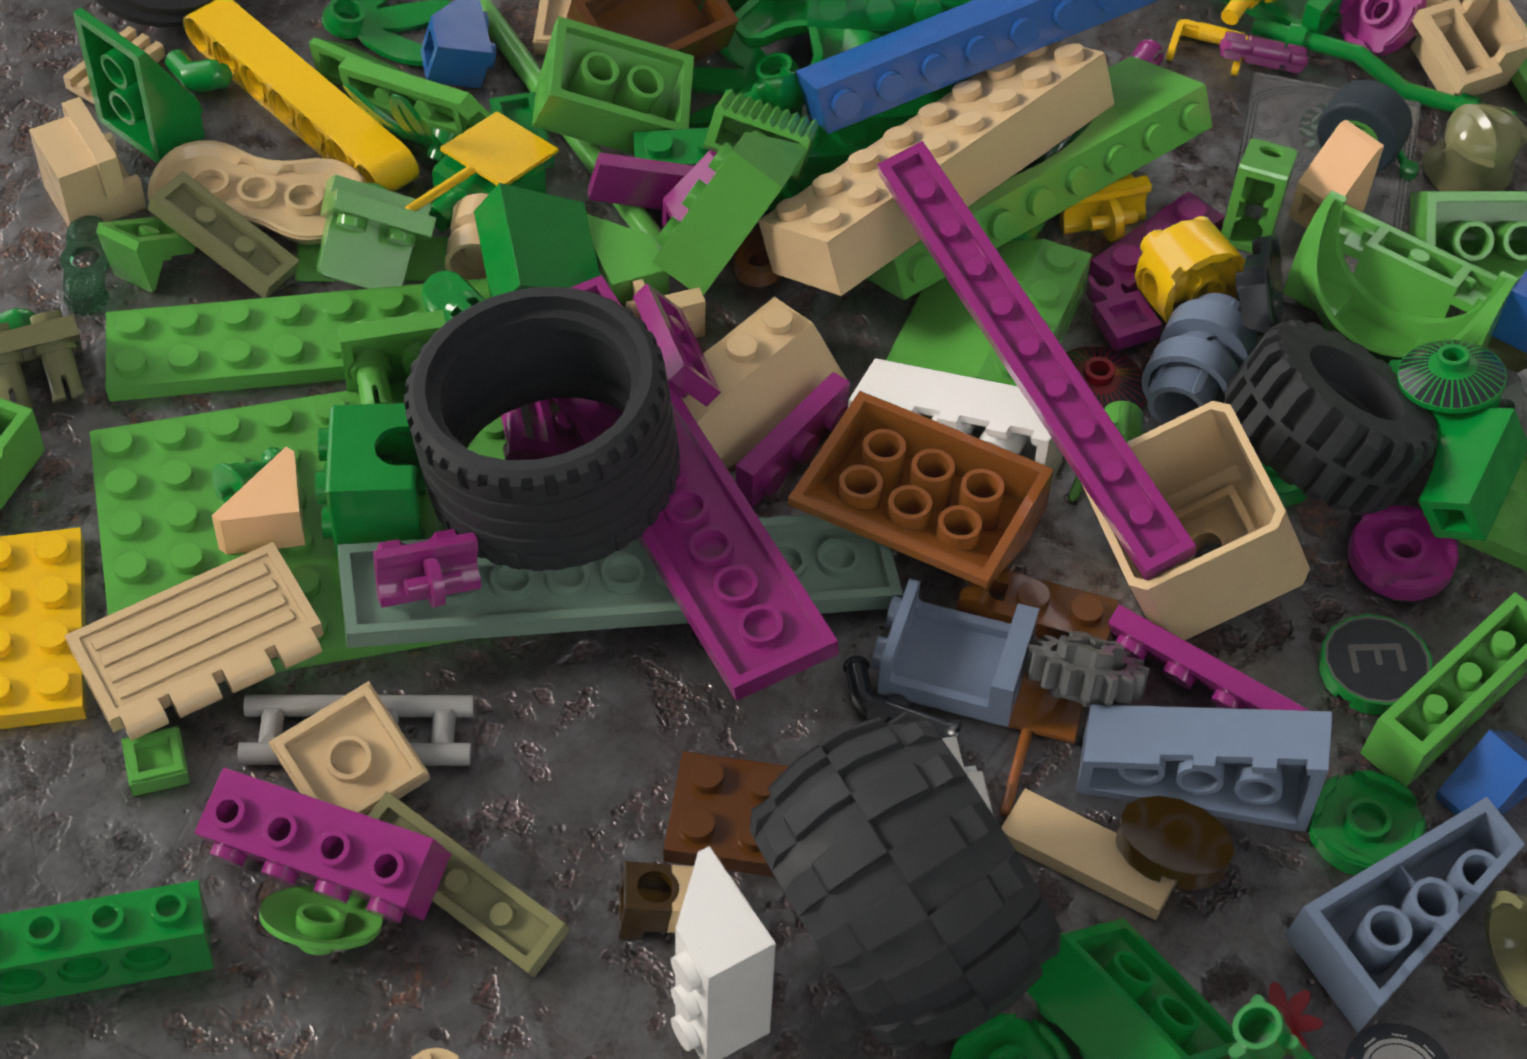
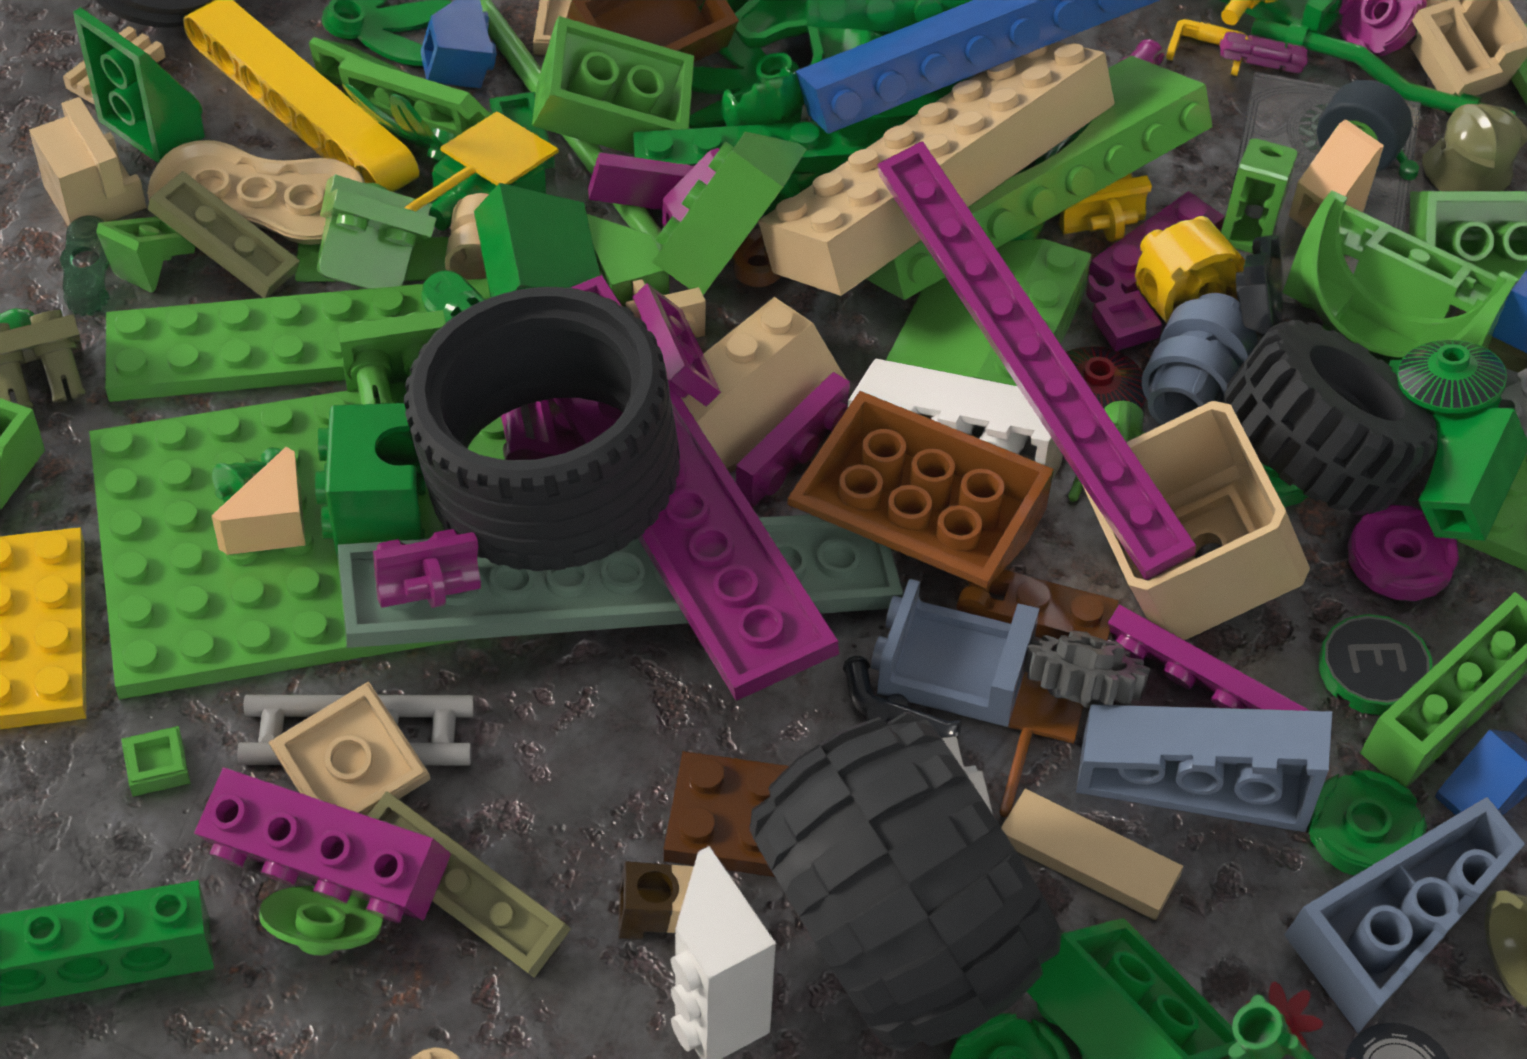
(195, 637): tan hinge -> none
(198, 75): green arm -> none
(740, 115): bright green brick -> none
(1174, 841): dark brown tile -> none

